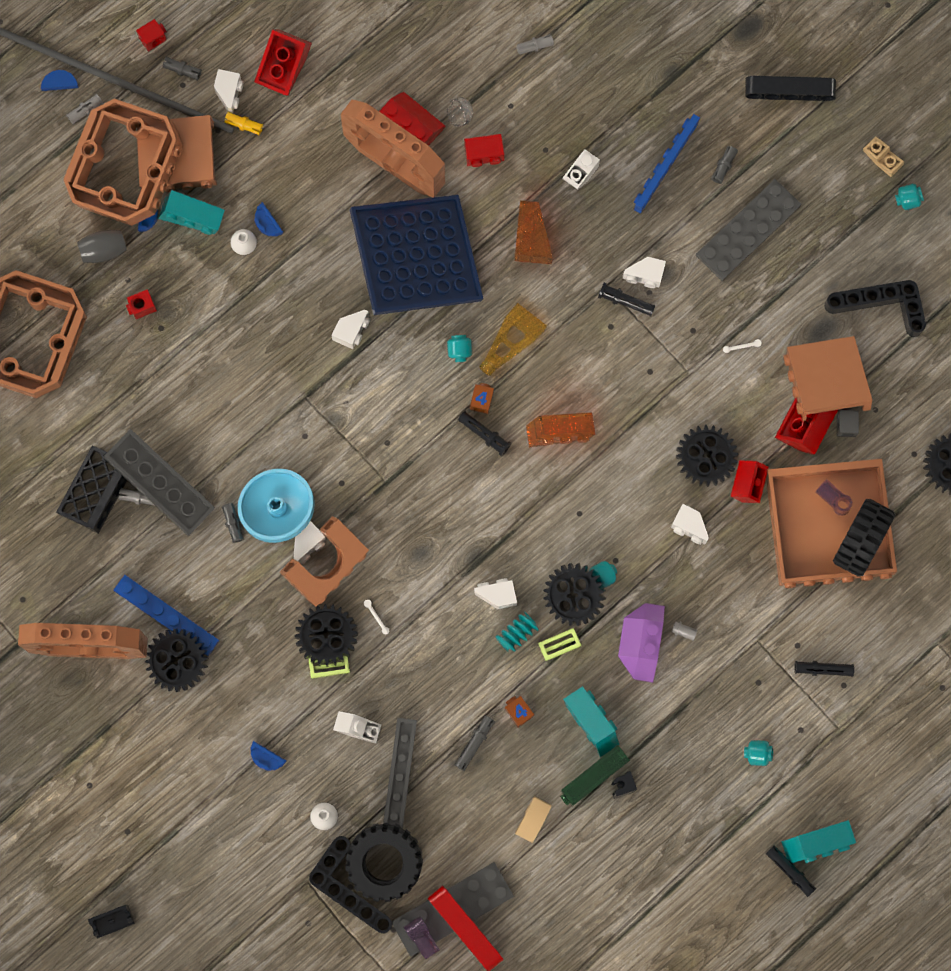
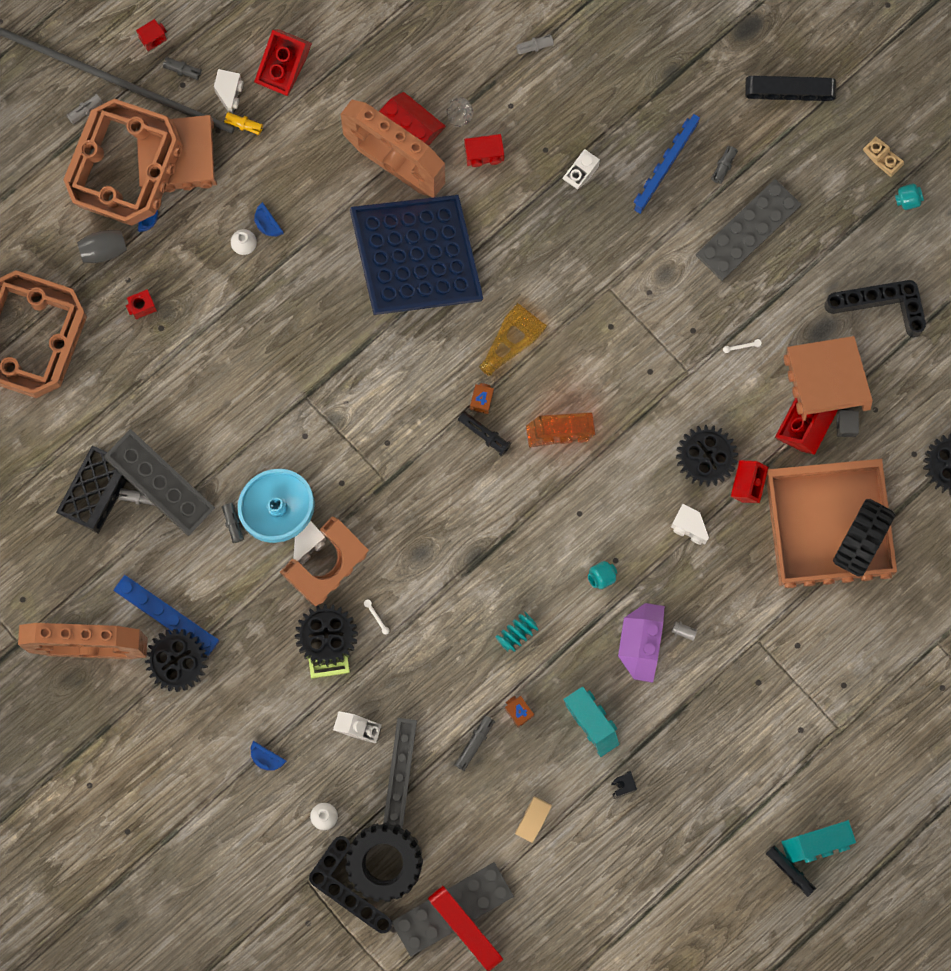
(59, 80): blue tile -> none
(111, 921): black hinge -> none
(191, 213): teal wedge -> none
(350, 327): white slope -> none
(420, 935): clear purple piece -> none
(459, 348): teal head -> none
(498, 595): white slope -> none
(532, 239): clear orange wedge -> none
(544, 651): yellowish green tile -> none
(557, 596): black gear -> none
(594, 776): clear green slope -> none
(616, 298): black pin -> none
(647, 271): white slope -> none
(758, 753): teal head -> none
(824, 668): black pin -> none
(832, 496): piece -> none

